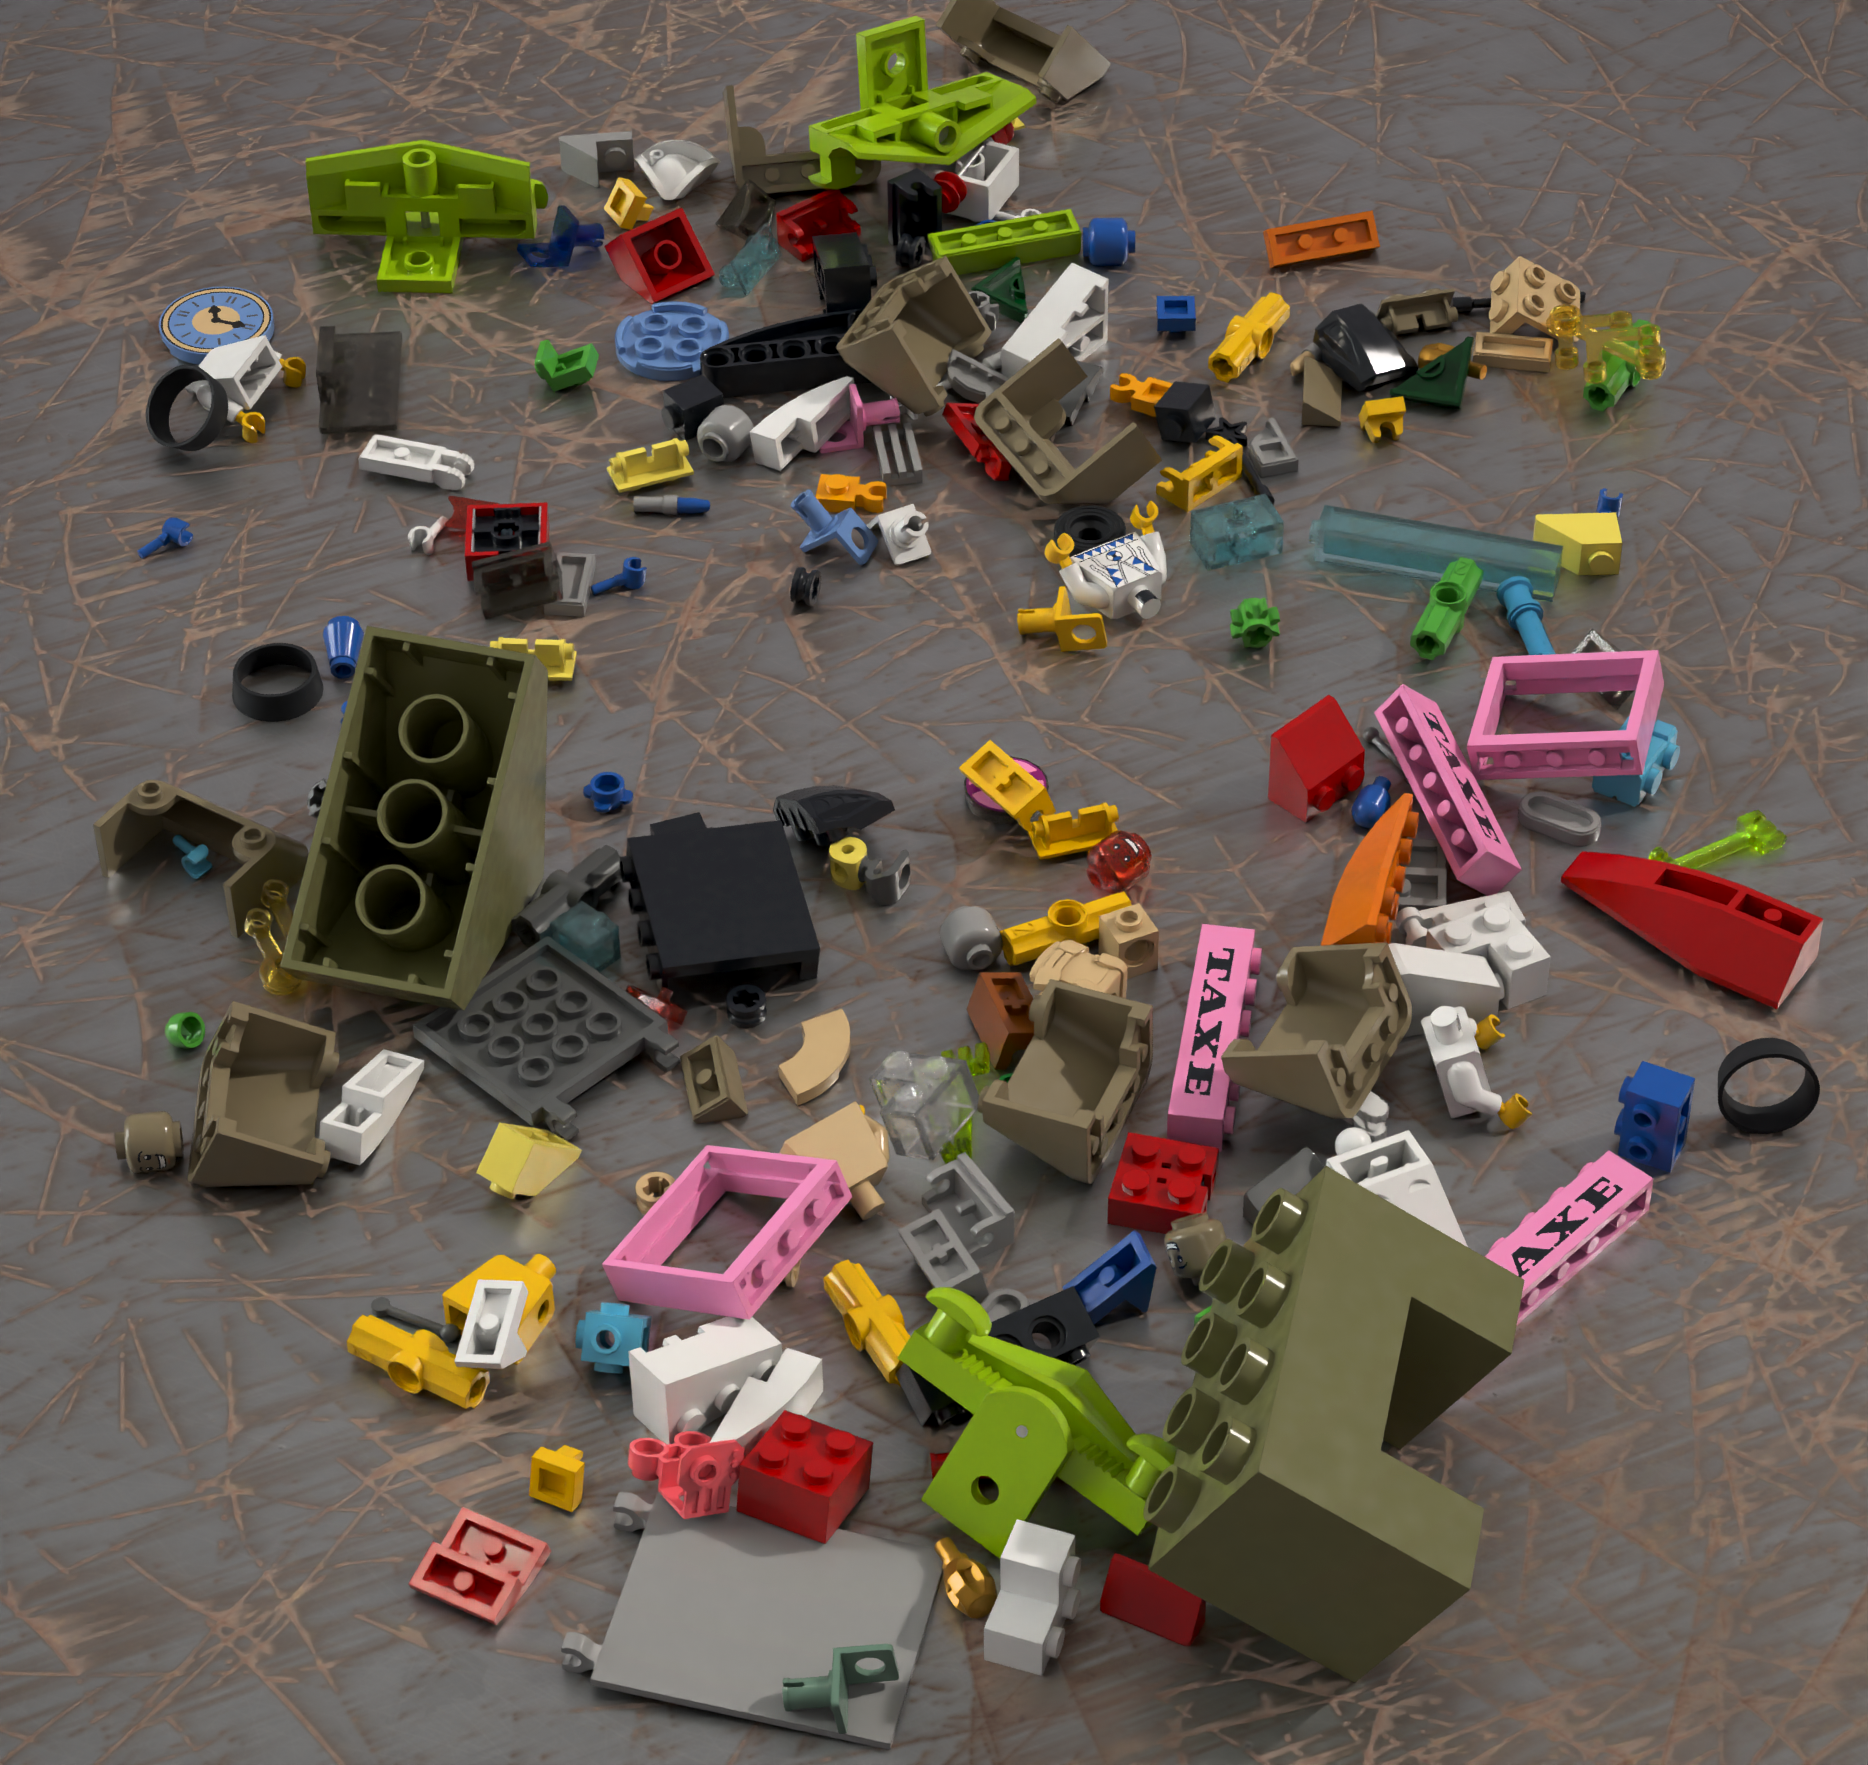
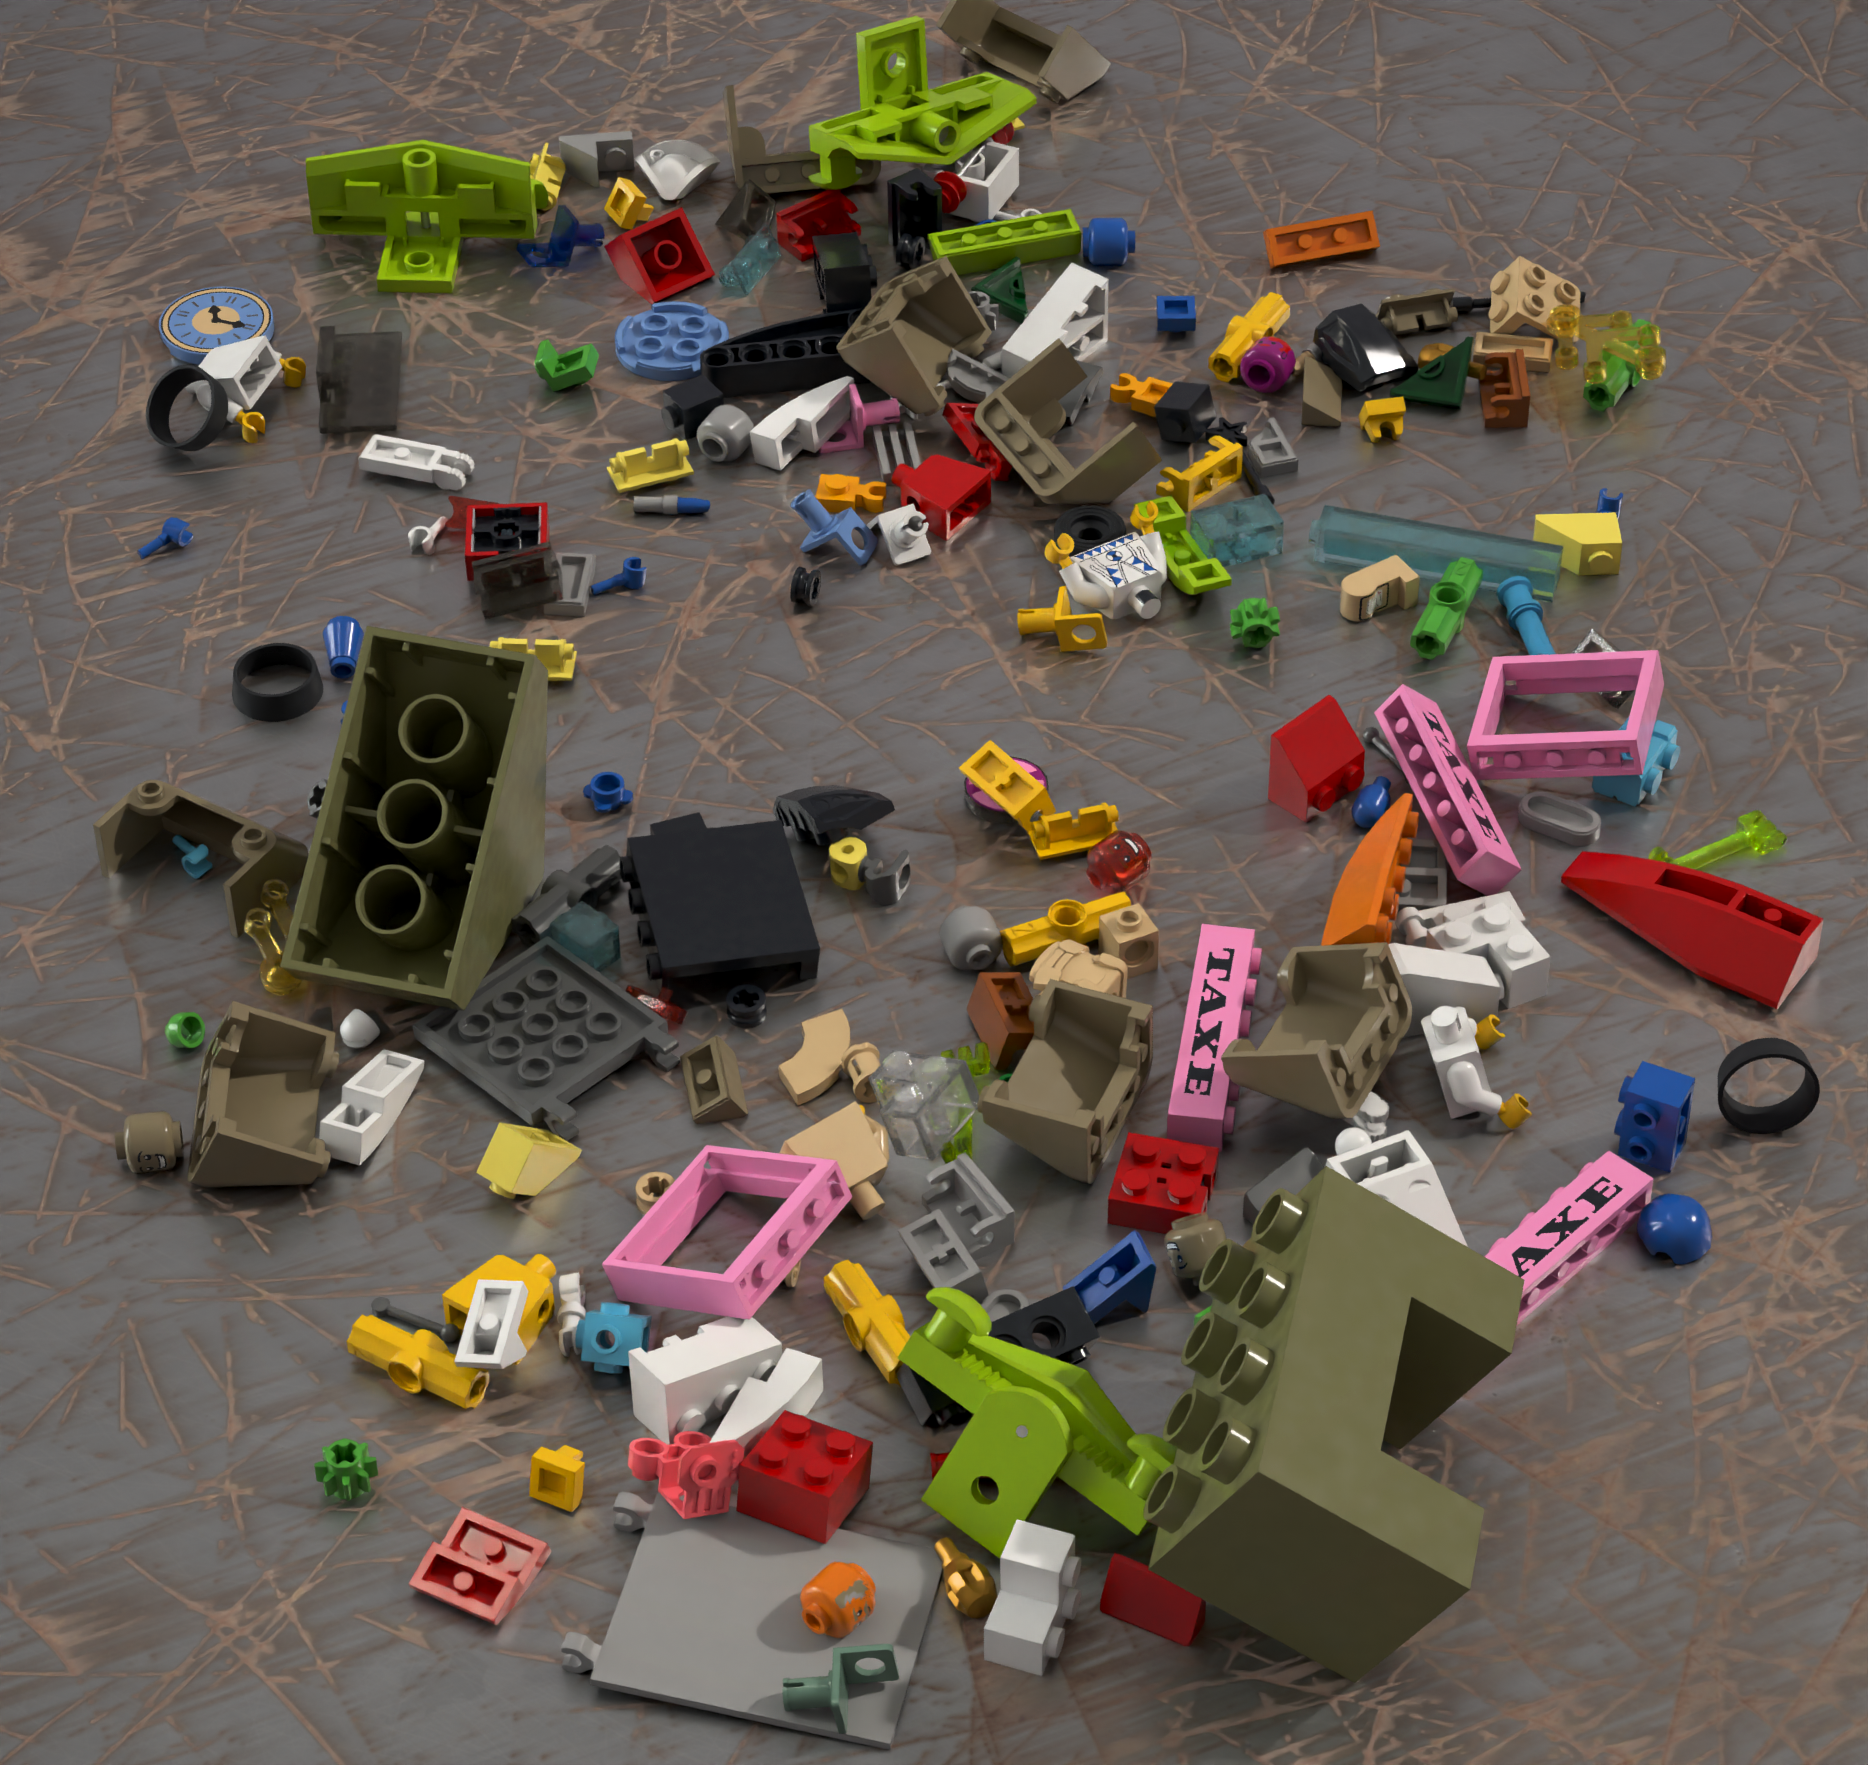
(346, 1469): none -> bright green gear
(358, 1030): none -> white hinge
(548, 171): none -> light yellow hinge
(571, 1311): none -> white piece
(838, 1599): none -> orange head
(868, 1061): none -> tan bush
(944, 491): none -> red torso
(1185, 561): none -> lime slope
(1267, 364): none -> magenta head
(1378, 588): none -> tan leg
(1505, 391): none -> dark orange hinge
(1676, 1227): none -> blue hair

